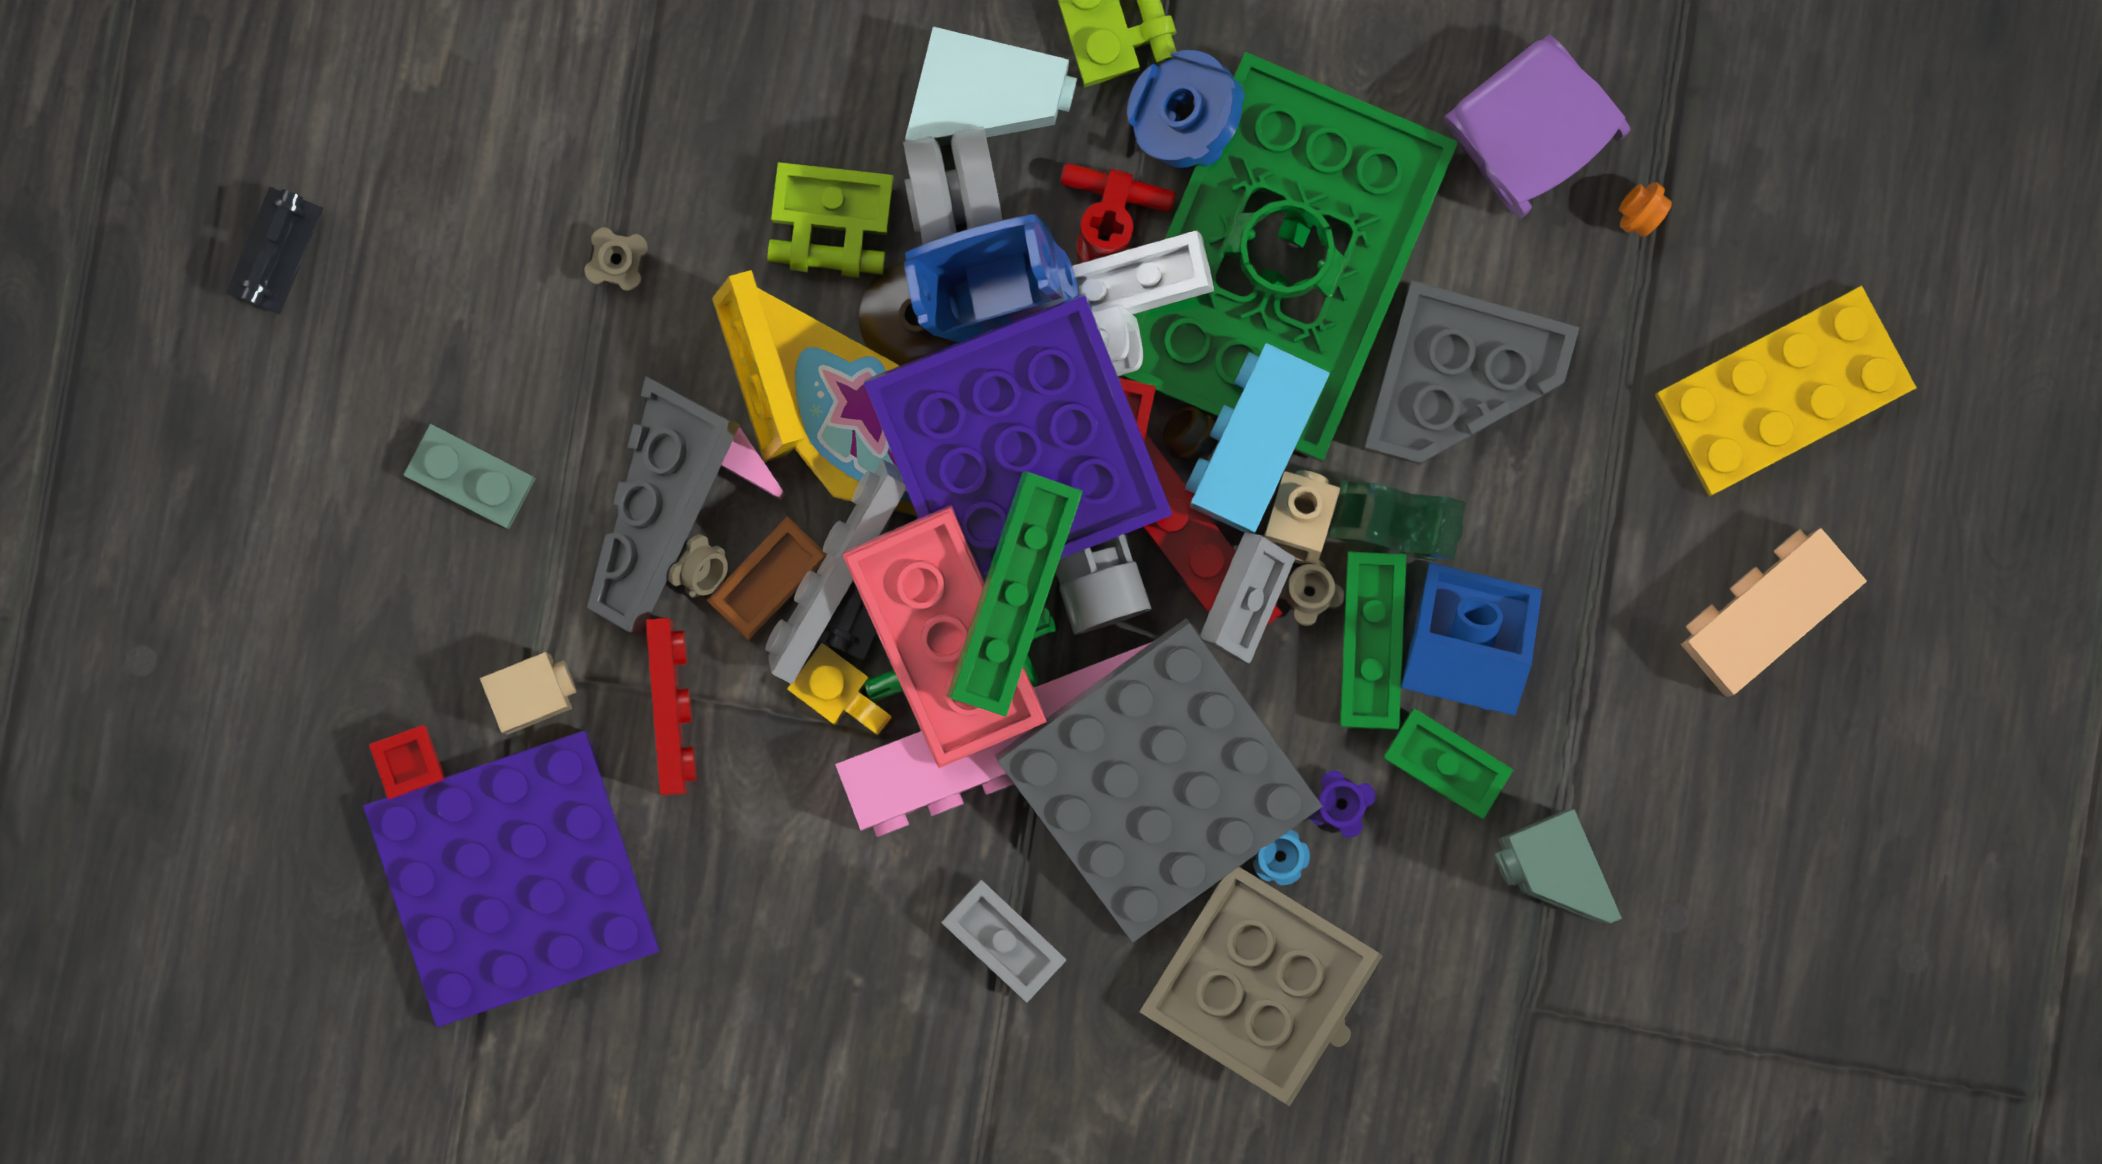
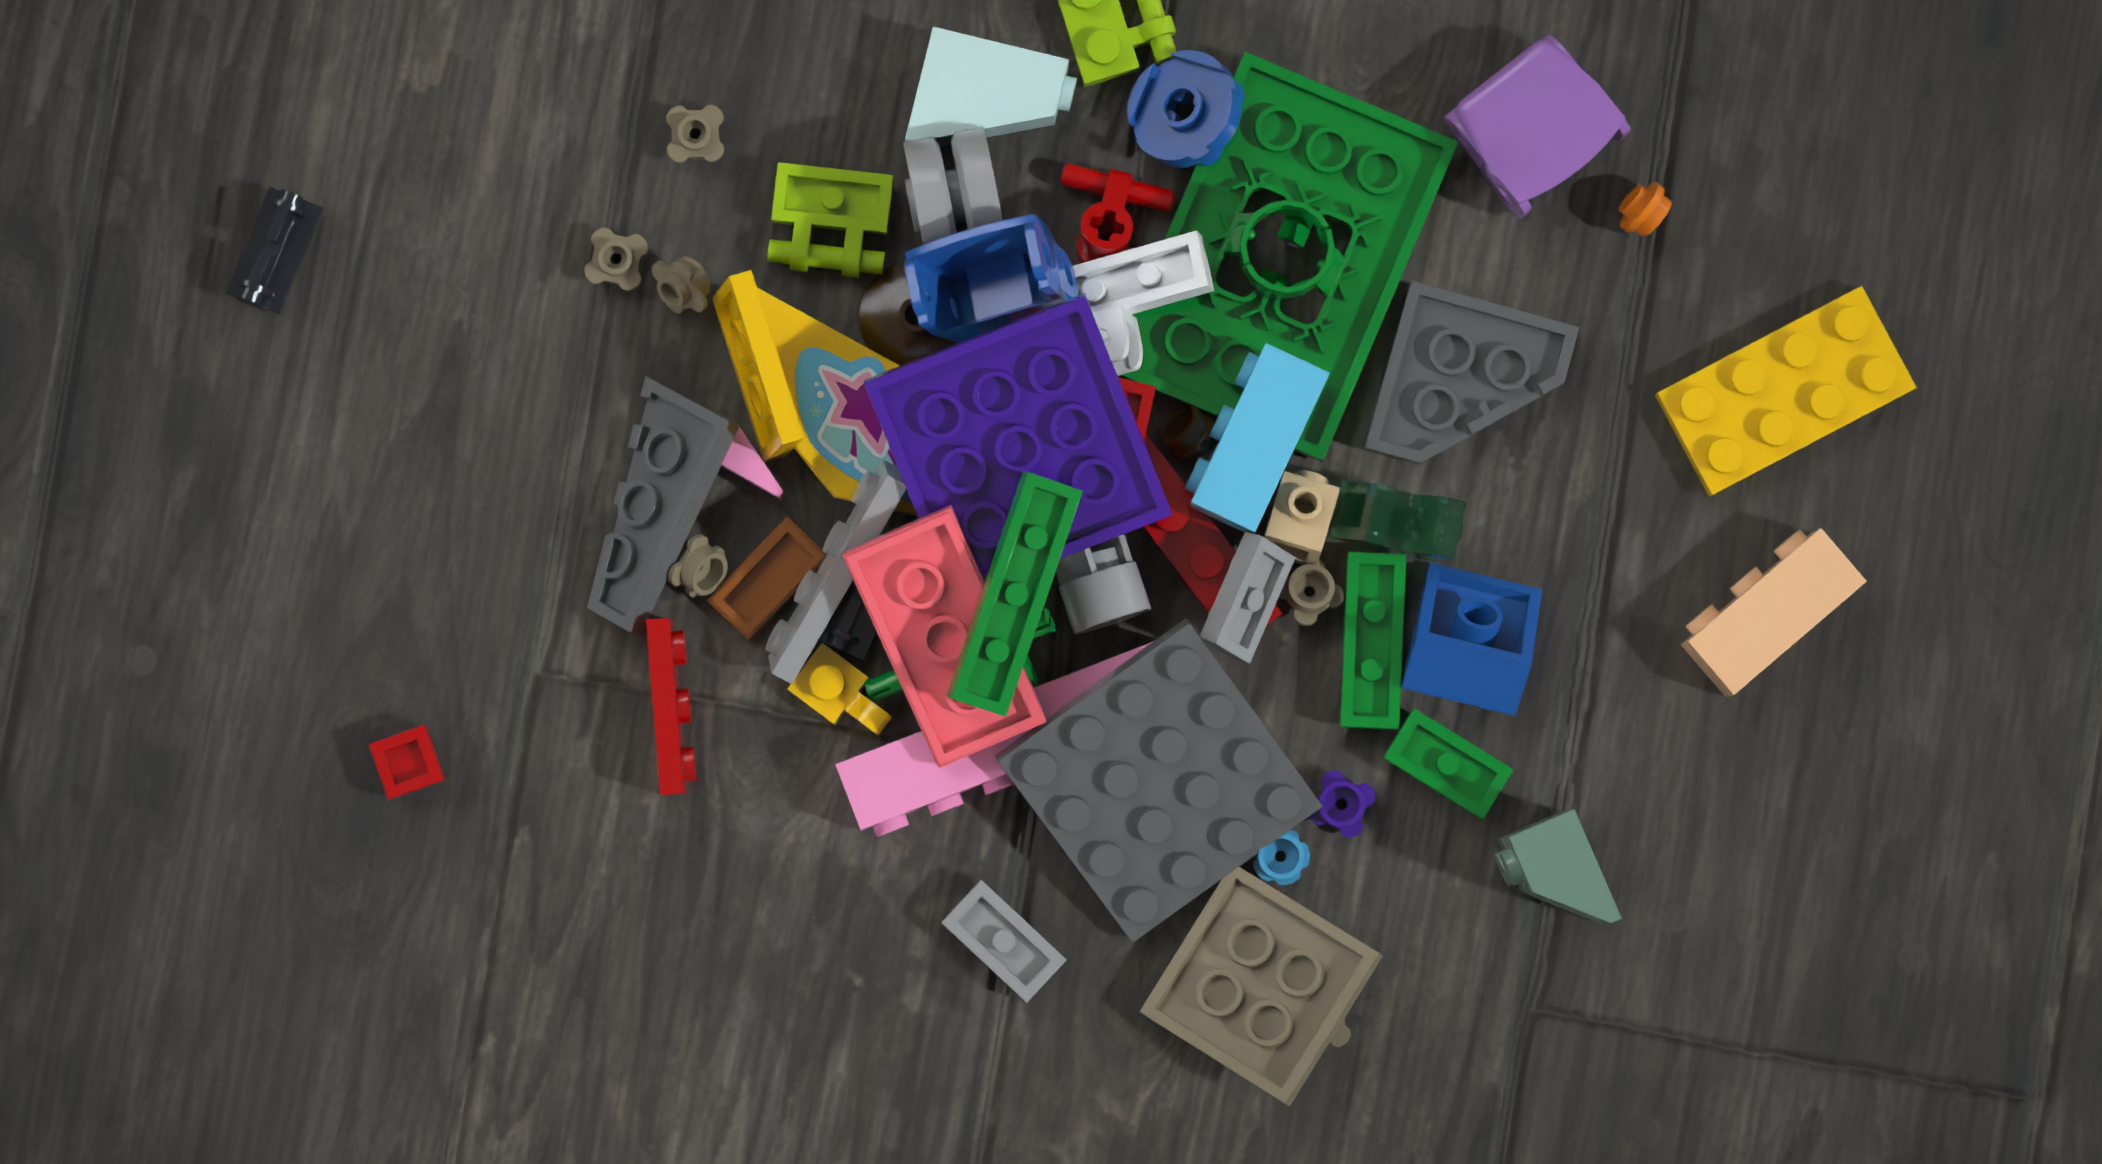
(469, 476): sand green plate -> none
(511, 879): dark purple plate -> none
(529, 692): tan brick -> none
(682, 284): none -> dark tan plate
(707, 145): none -> dark tan plate

